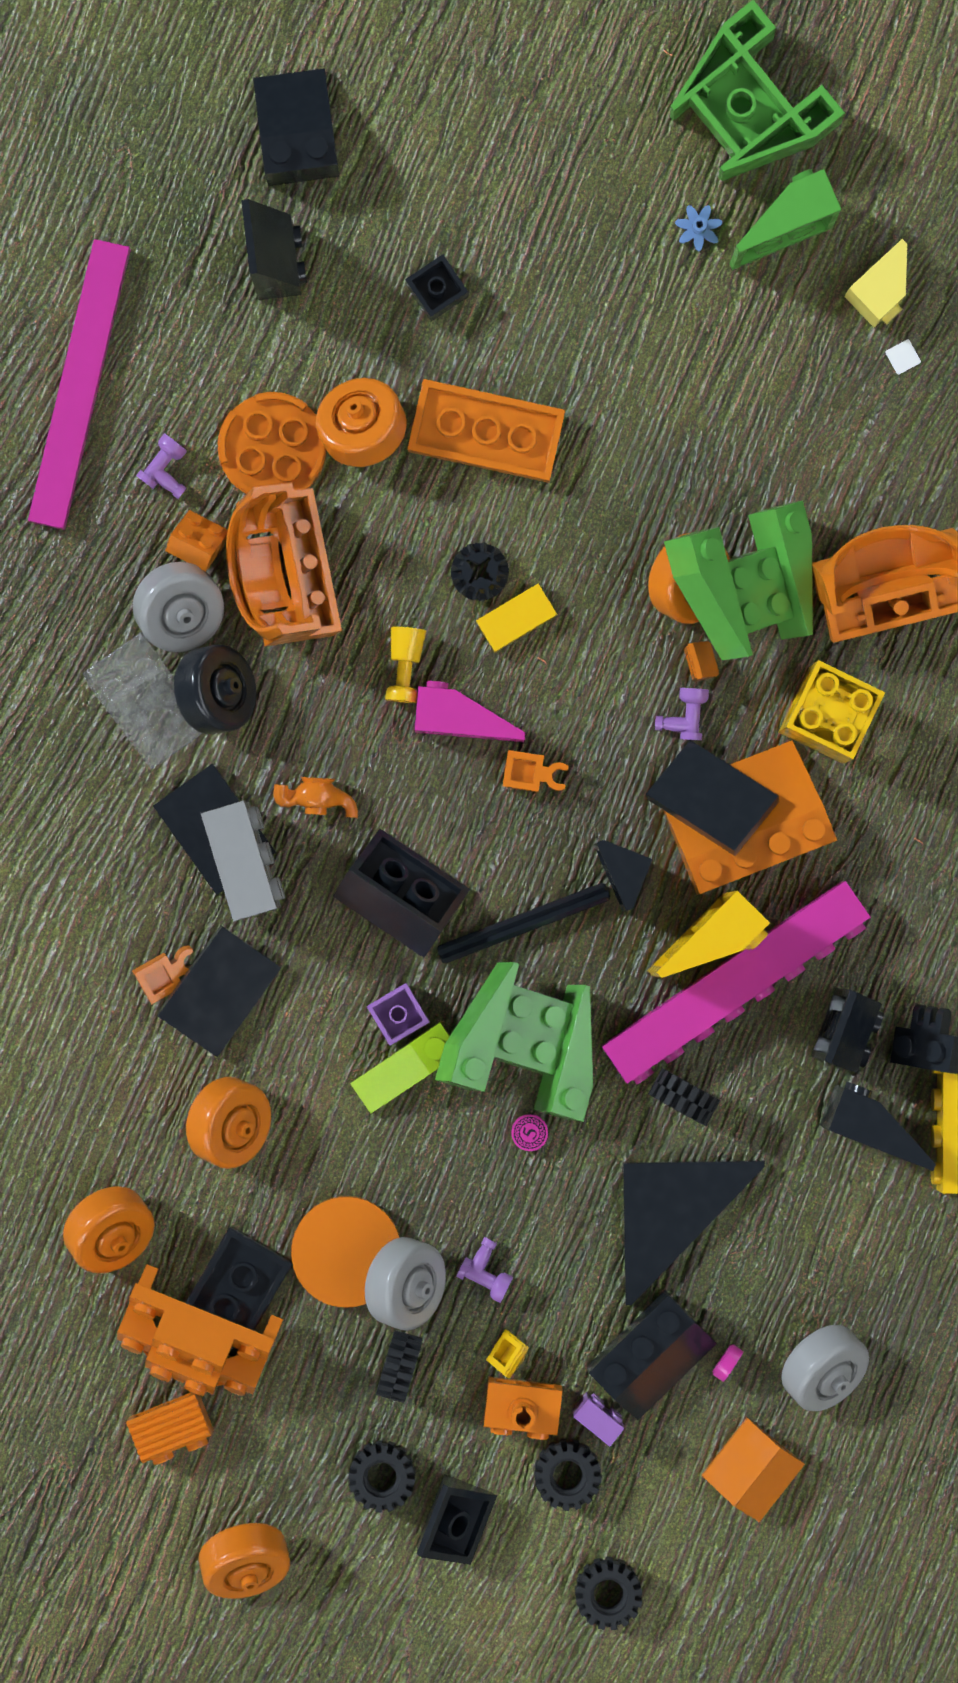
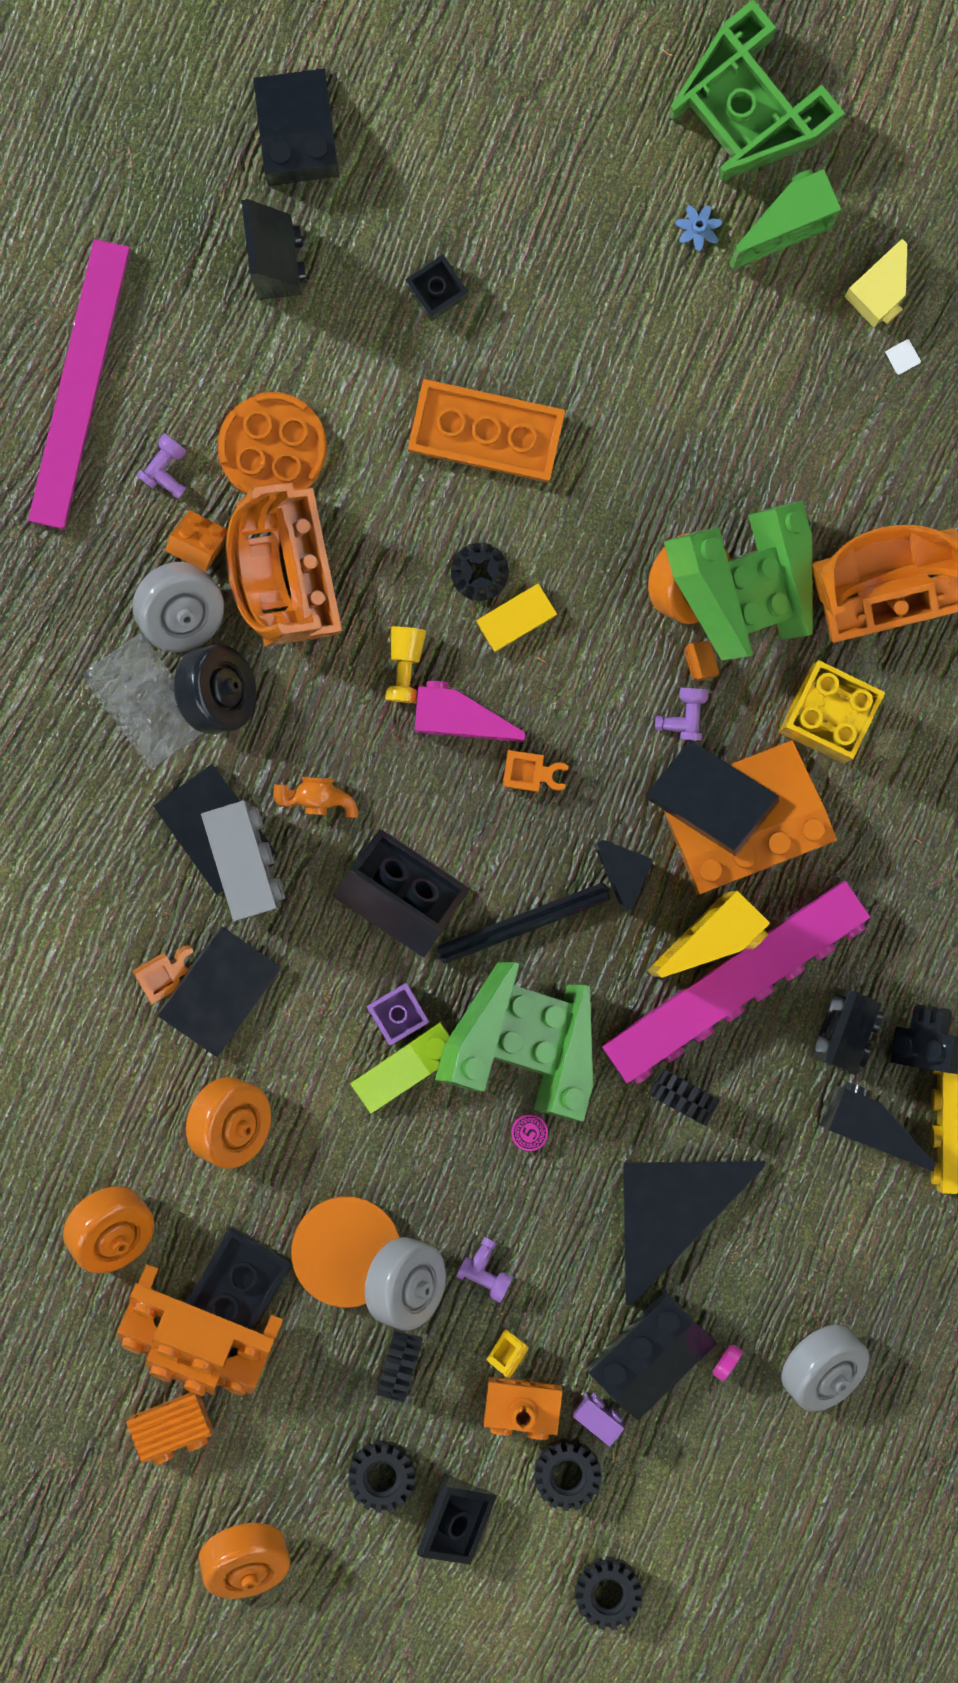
(361, 422): orange wheel -> none
(752, 1470): orange slope -> none

